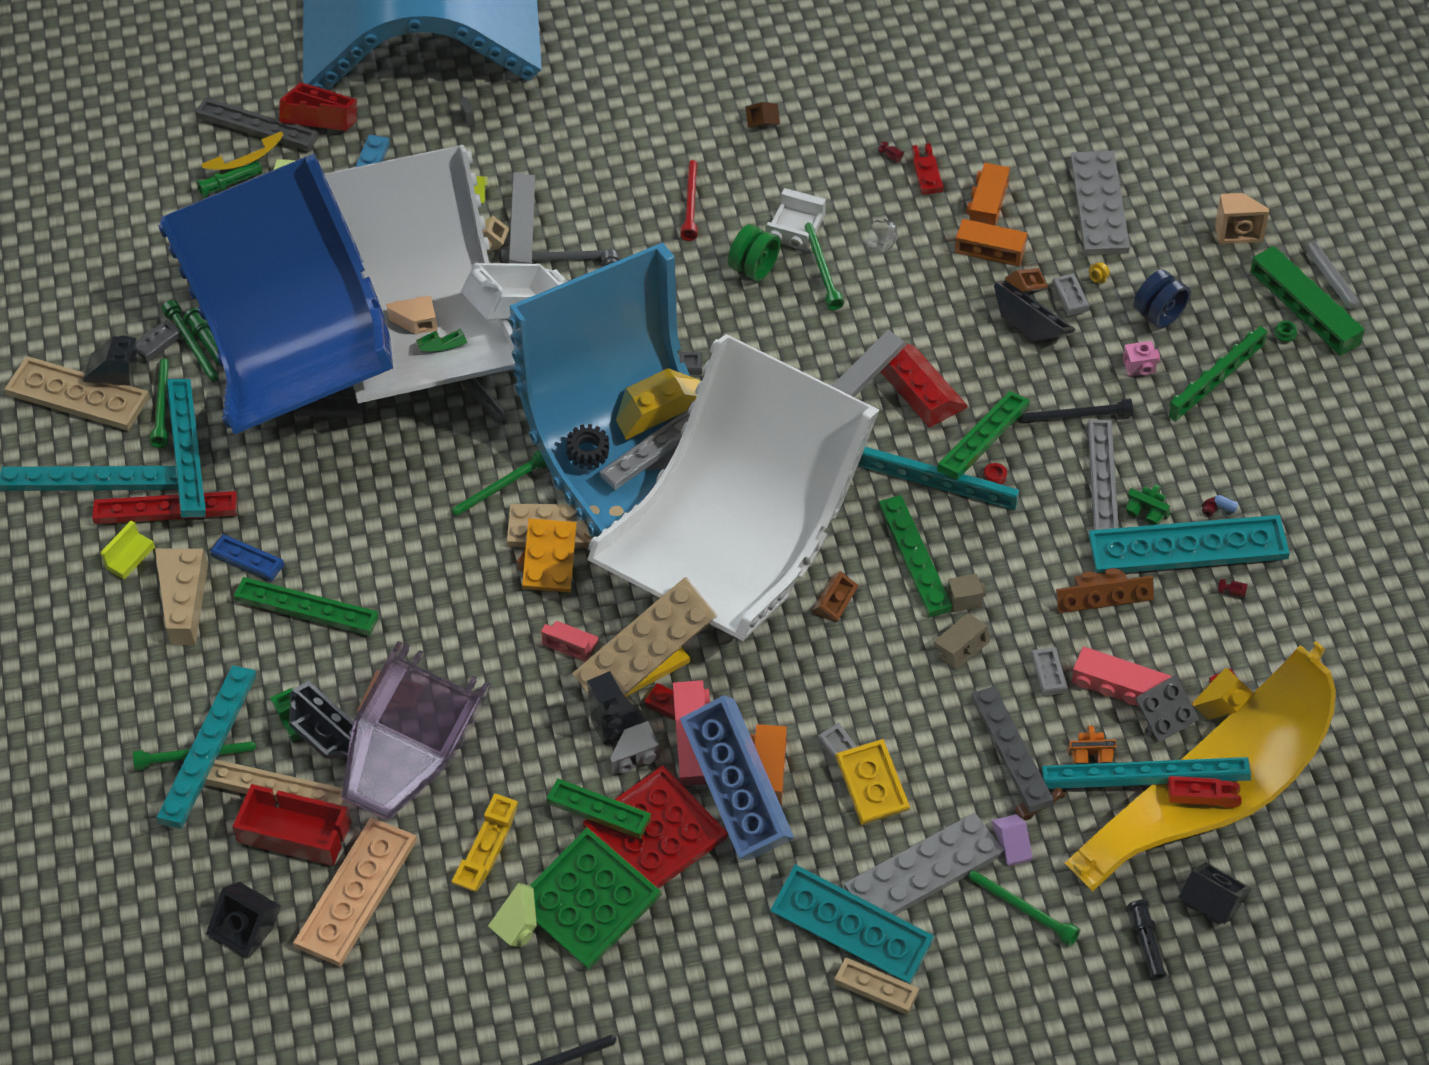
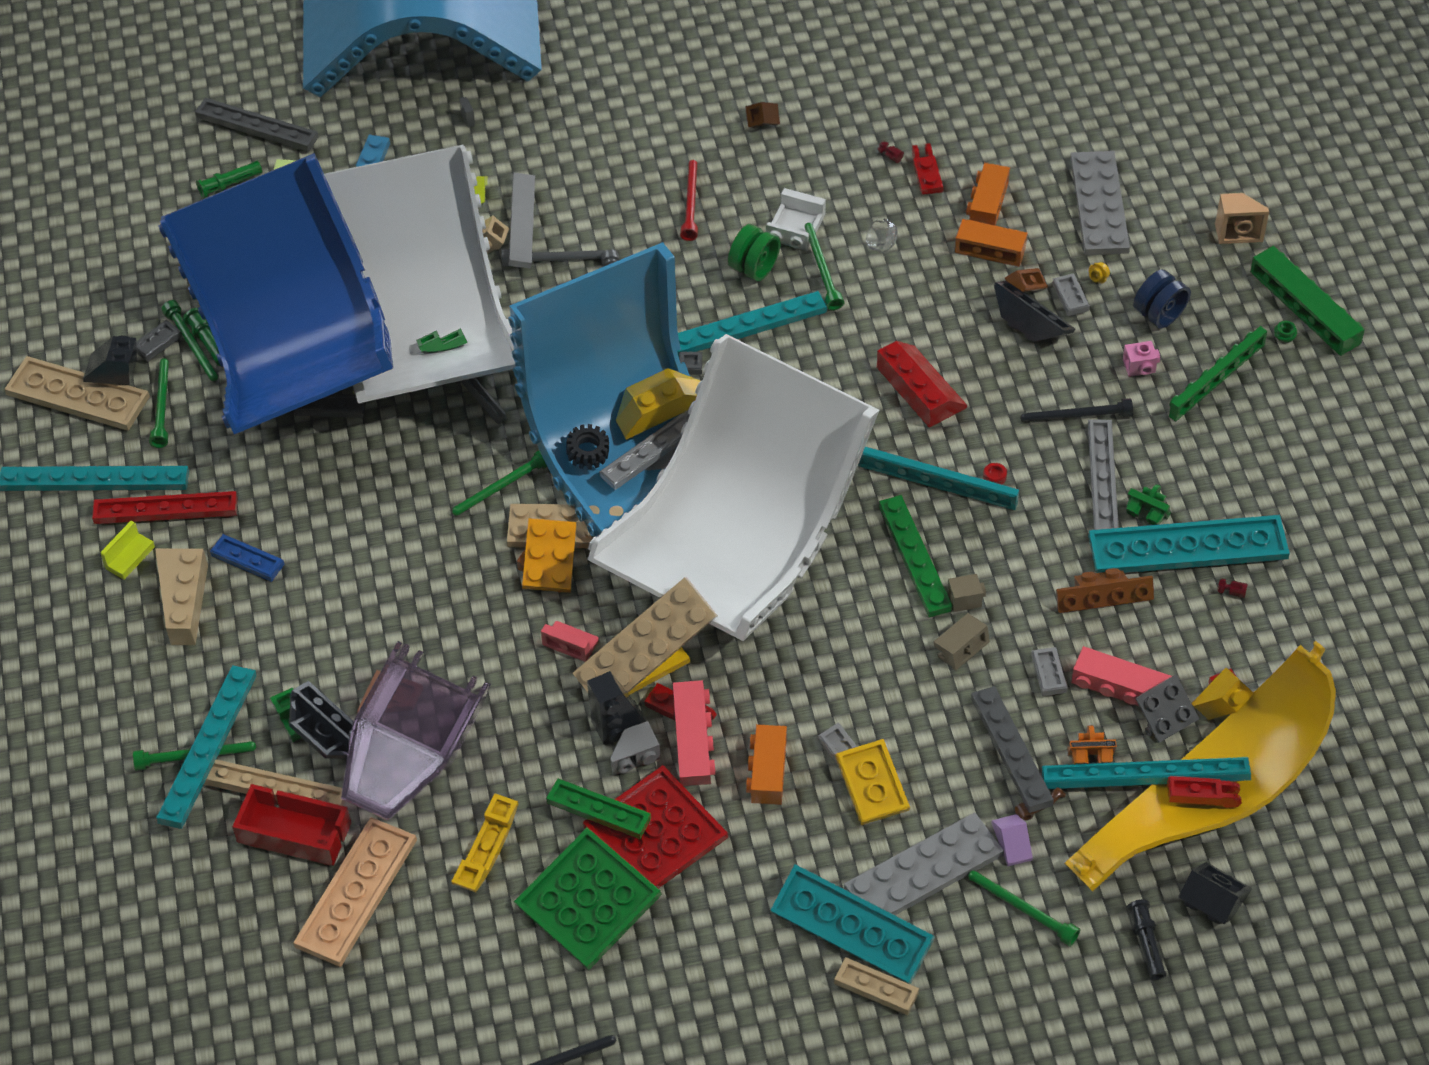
(186, 448): teal plate -> none
(242, 918): black slope -> none
(268, 143): yellow slope -> none
(306, 606): green plate -> none
(317, 108): red wedge -> none
(413, 315): light nougat slope -> none
(497, 286): white container -> none
(516, 917): yellowish green slope -> none
(736, 778): medium blue brick -> none
(753, 322): none -> teal plate
(835, 597): dark orange slope -> none
(870, 364): light grey tile -> none
(983, 435): green plate -> none
(1218, 502): arm -> none
(1332, 275): light grey axle -> none

